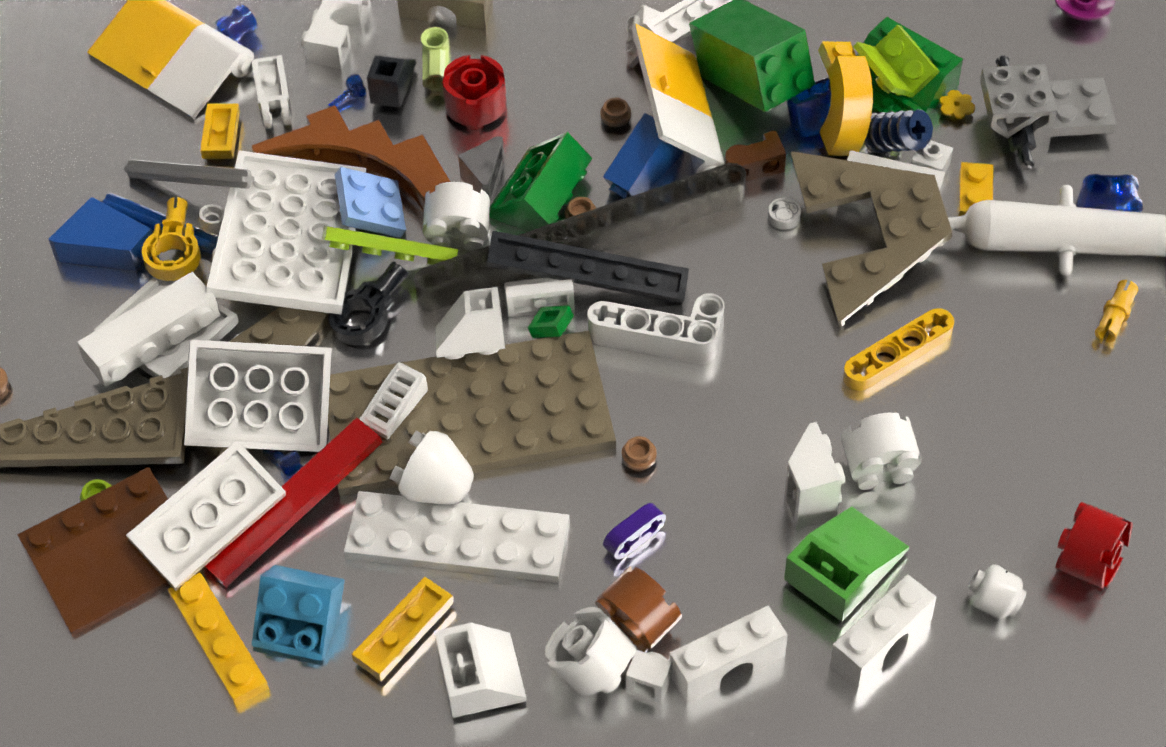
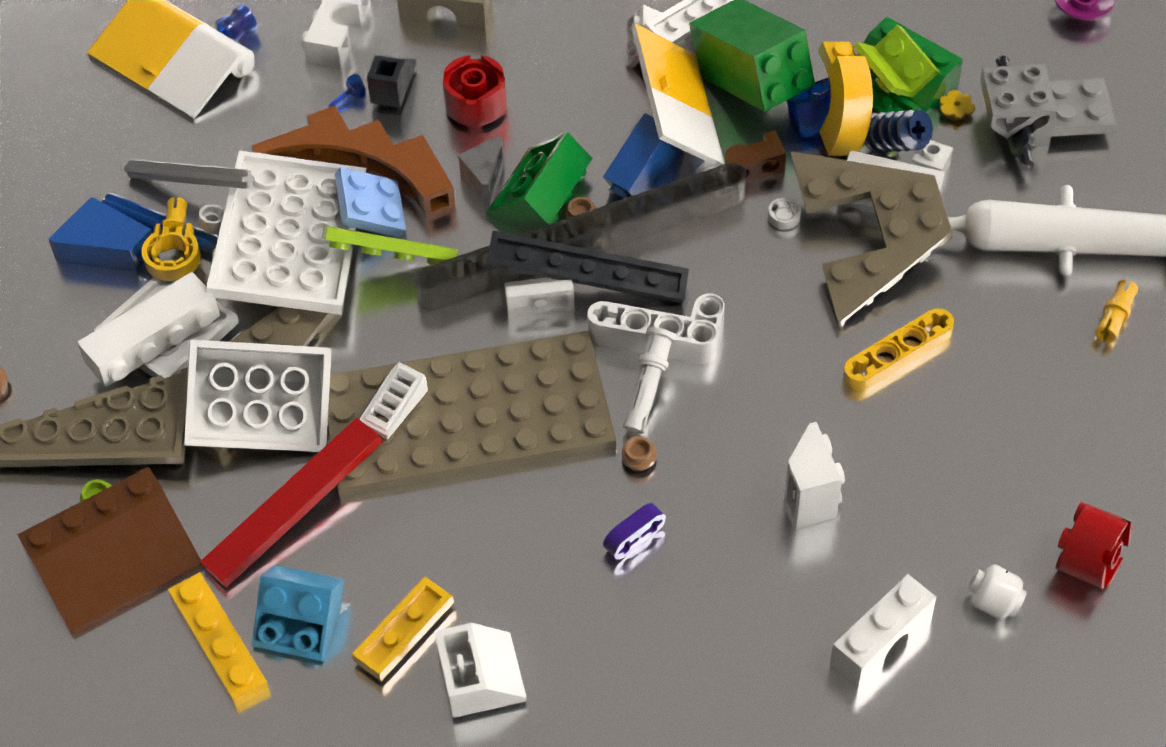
(206, 515): white plate -> none
(220, 131): yellow plate -> none
(271, 88): white hinge -> none
(288, 463): clear blue hand -> none
(371, 297): black pin -> none
(434, 57): yellowish green piece -> none
(434, 471): white piece -> none
(456, 216): white brick -> none
(458, 537): white plate -> none
(471, 325): white slope -> none
(550, 321): green plate -> none
(590, 652): white brick -> none
(615, 112): medium nougat plate -> none
(638, 608): dark orange brick -> none
(649, 676): white plate -> none
(652, 364): none -> white pin
(750, 640): white arch -> none
(843, 561): bright green slope -> none
(881, 450): white brick -> none
(974, 185): yellow plate -> none
(1110, 193): clear blue piece -> none

